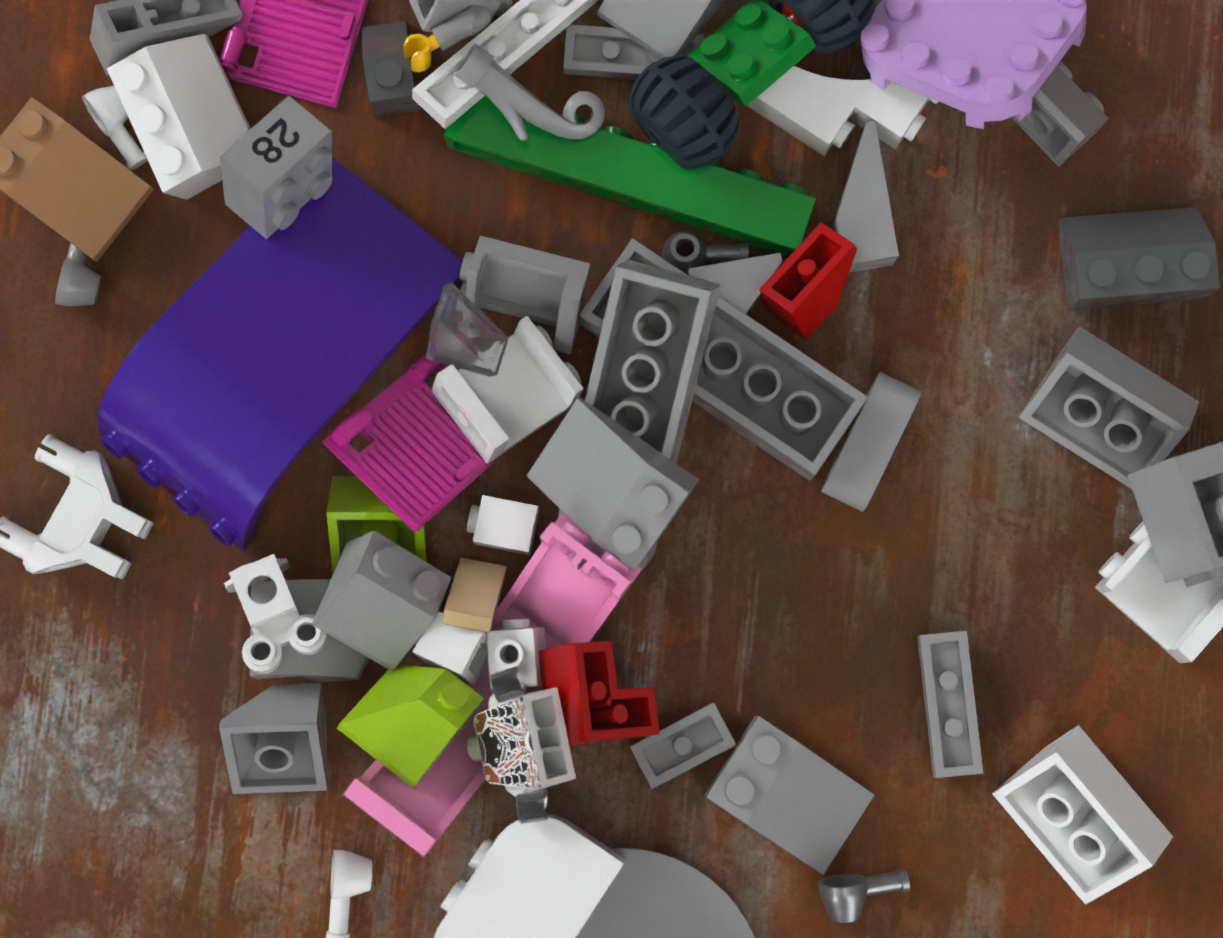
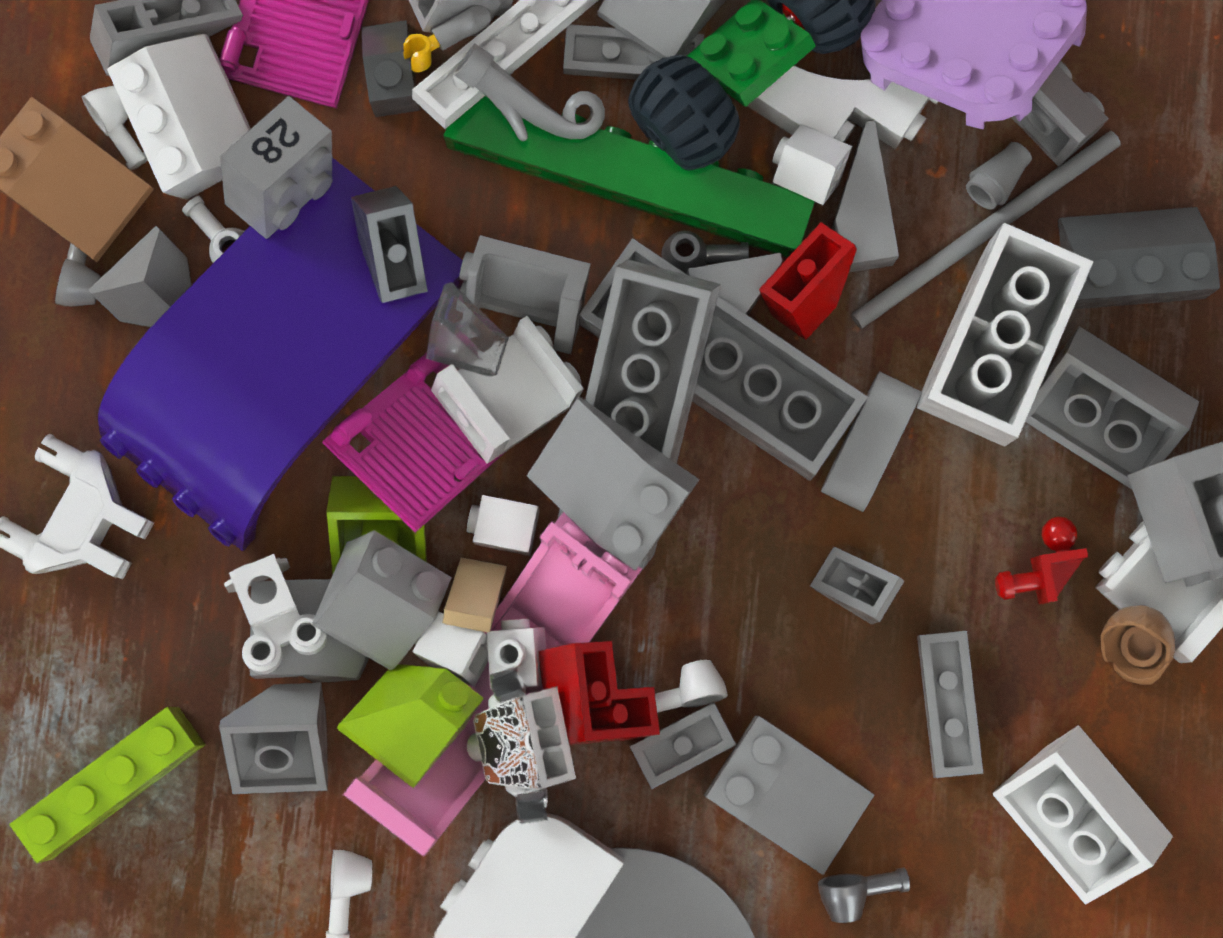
(107, 784): none -> lime brick
(144, 281): none -> light grey slope
(210, 226): none -> white bar
(390, 242): none -> dark grey slope
(698, 687): none -> white bar
(810, 163): none -> white brick
(857, 585): none -> light grey slope
(985, 229): none -> light grey piece
(997, 177): none -> light grey cone
(1004, 335): none -> white brick
(1049, 570): none -> red piece
(1138, 643): none -> medium nougat hair

